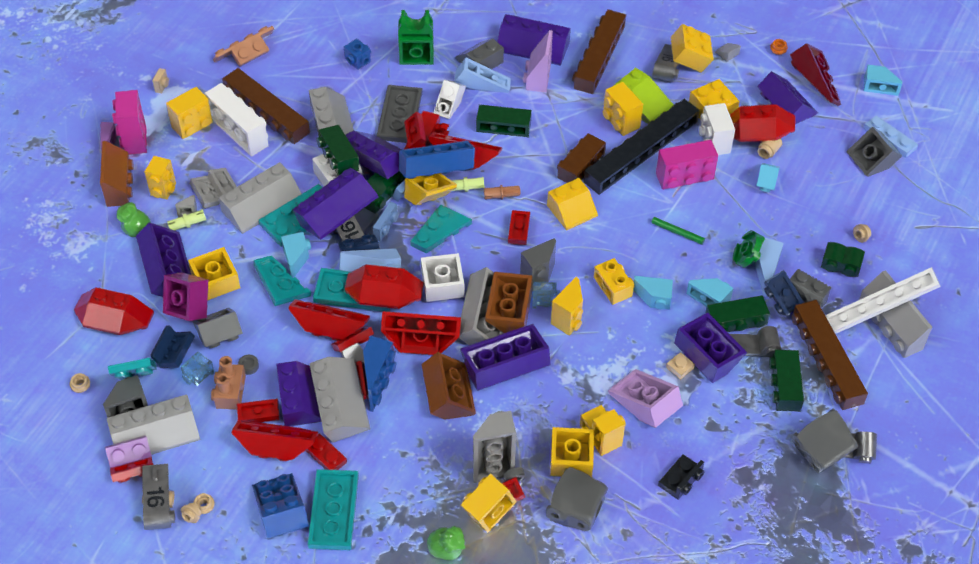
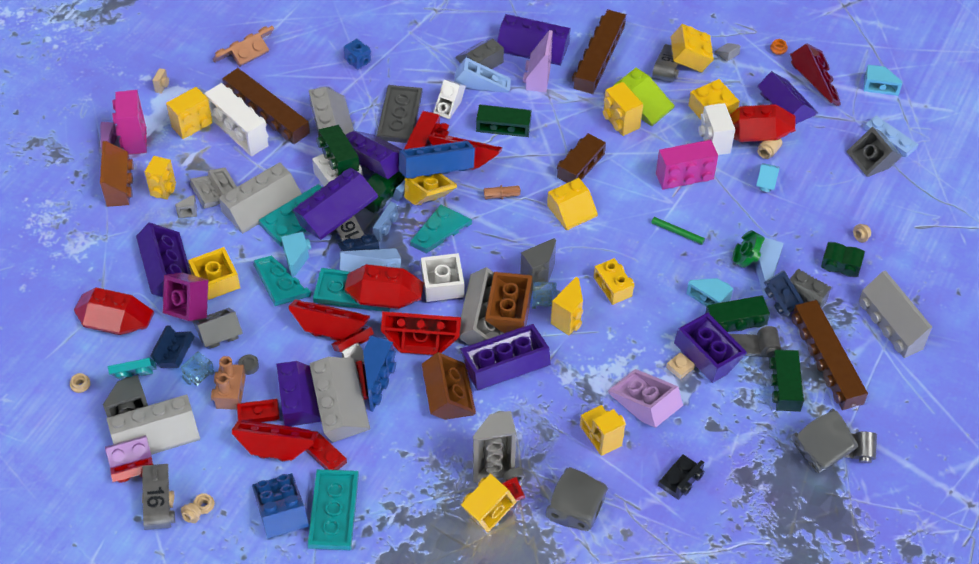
(131, 219): bright green hair -> none
(187, 220): yellowish green pin -> none
(415, 130): red plate -> none
(416, 40): green brick -> none
(446, 543): bright green hair -> none
(466, 184): yellowish green pin -> none
(519, 227): red plate -> none
(572, 449): yellow brick -> none
(641, 146): black brick -> none
(654, 291): medium azure slope -> none
(883, 300): white plate -> none

